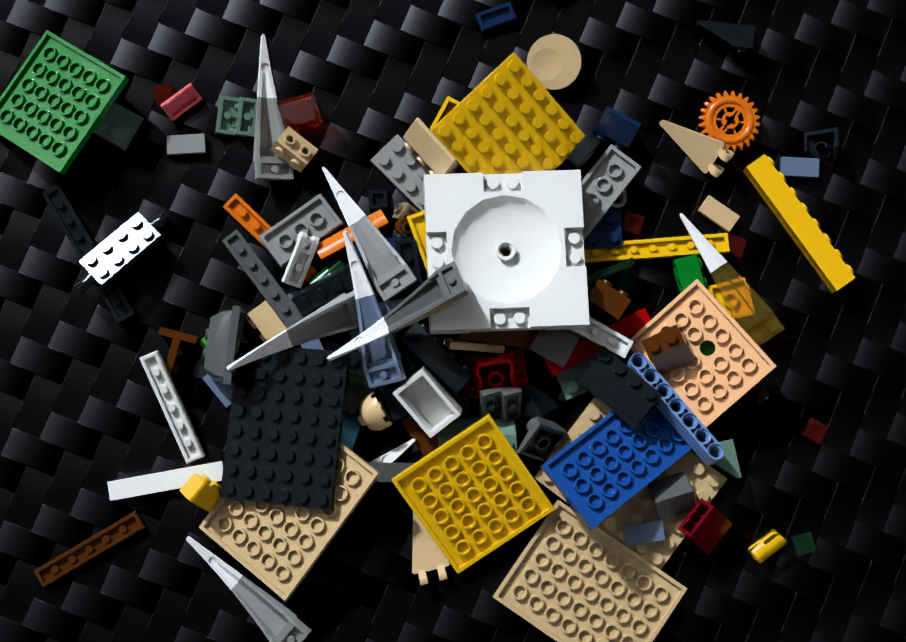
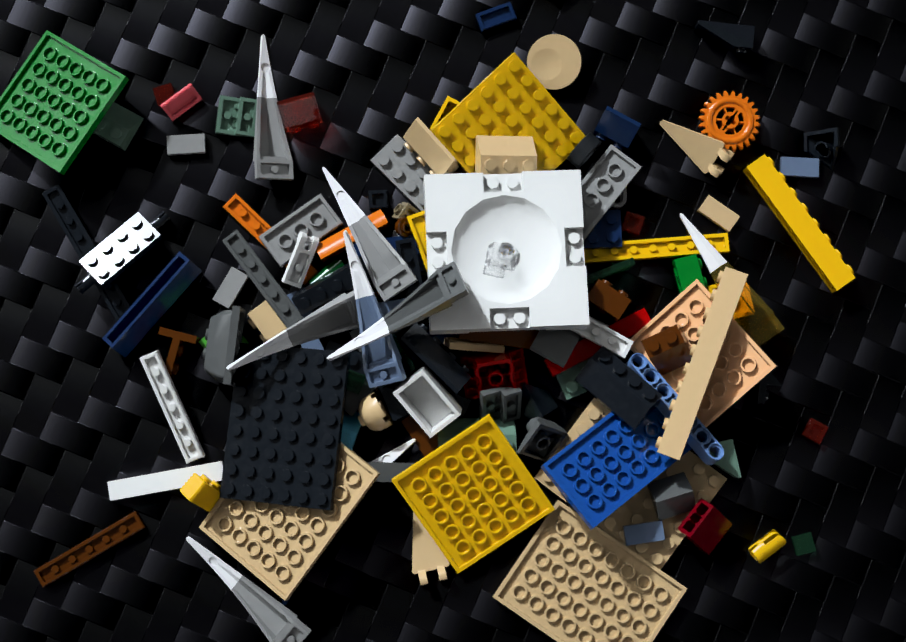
(152, 304): none -> dark blue brick
(221, 390): sand blue tile -> none
(230, 287): none -> light grey tile
(294, 149): tan brick -> none
(499, 259): none -> clear brick
(505, 154): none -> tan slope
(702, 363): none -> tan brick
(736, 245): clear red tile -> none

